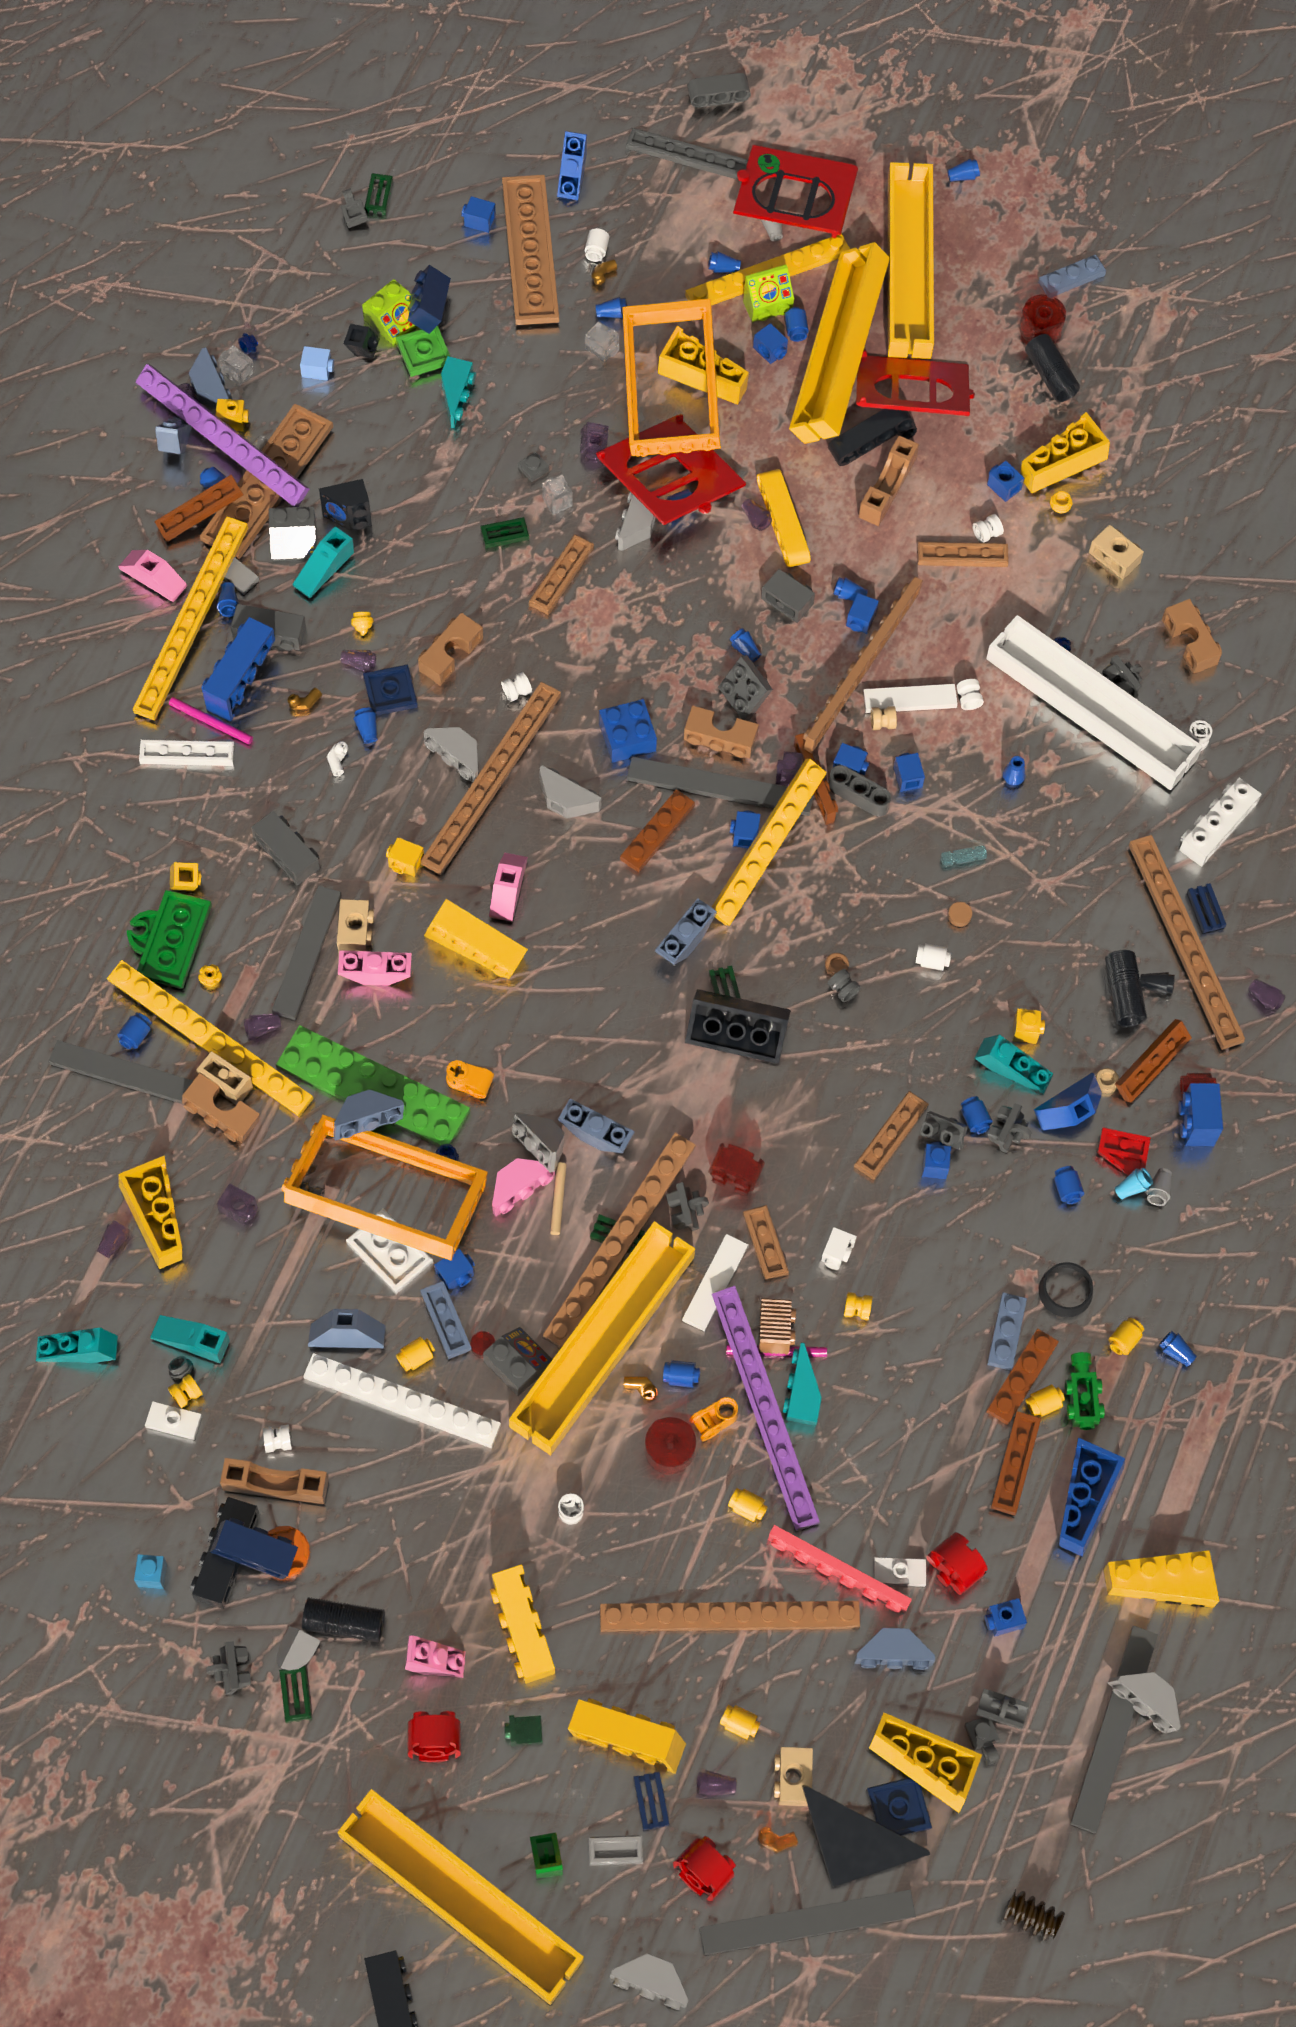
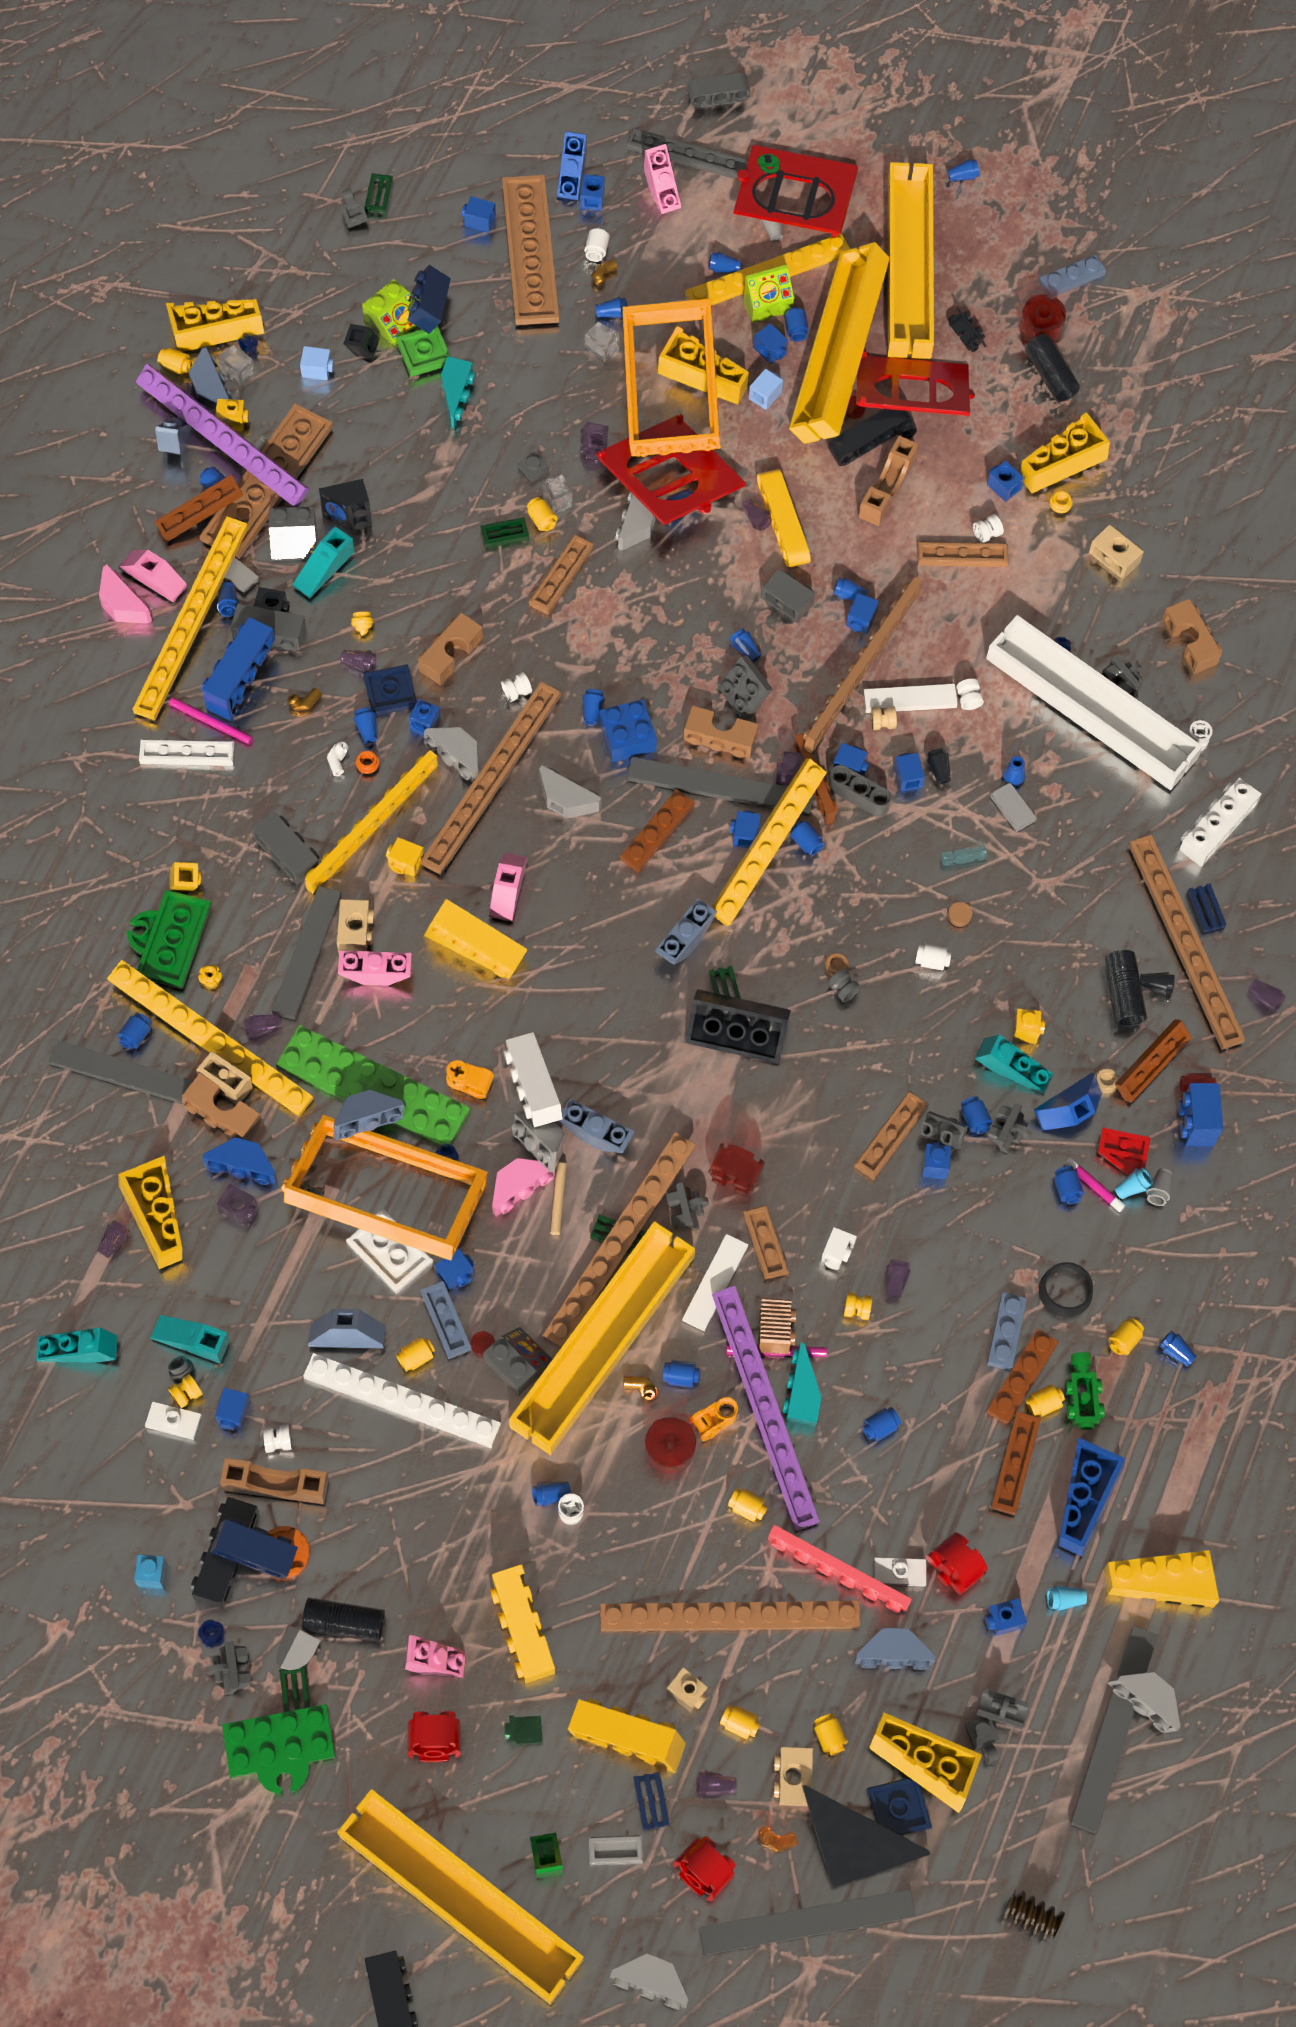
(121, 599): none -> bright pink slope
(174, 361): none -> yellow brick
(207, 1626): none -> clear blue plate
(213, 322): none -> yellow wedge
(232, 1409): none -> blue brick
(242, 1160): none -> blue slope
(269, 596): none -> black brick
(279, 1746): none -> green plate
(364, 757): none -> orange plate
(371, 822): none -> yellow plate
(424, 716): none -> blue brick
(533, 1080): none -> white brick
(542, 514): none -> yellow brick
(549, 1492): none -> blue cone
(592, 192): none -> blue brick
(592, 703): none -> blue cone
(661, 179): none -> bright pink slope
(687, 1690): none -> tan brick
(766, 389): none -> light blue brick
(807, 837): none -> blue brick
(830, 1734): none -> yellow brick
(853, 410): none -> clear red tile
(881, 1424): none -> blue brick
(897, 1276): none -> clear purple cone
(939, 764): none -> black cone
(972, 337): none -> black hinge
(1013, 807): none -> light grey tile
(1065, 1597): none -> medium azure cone
(1096, 1185): none -> dark pink bar

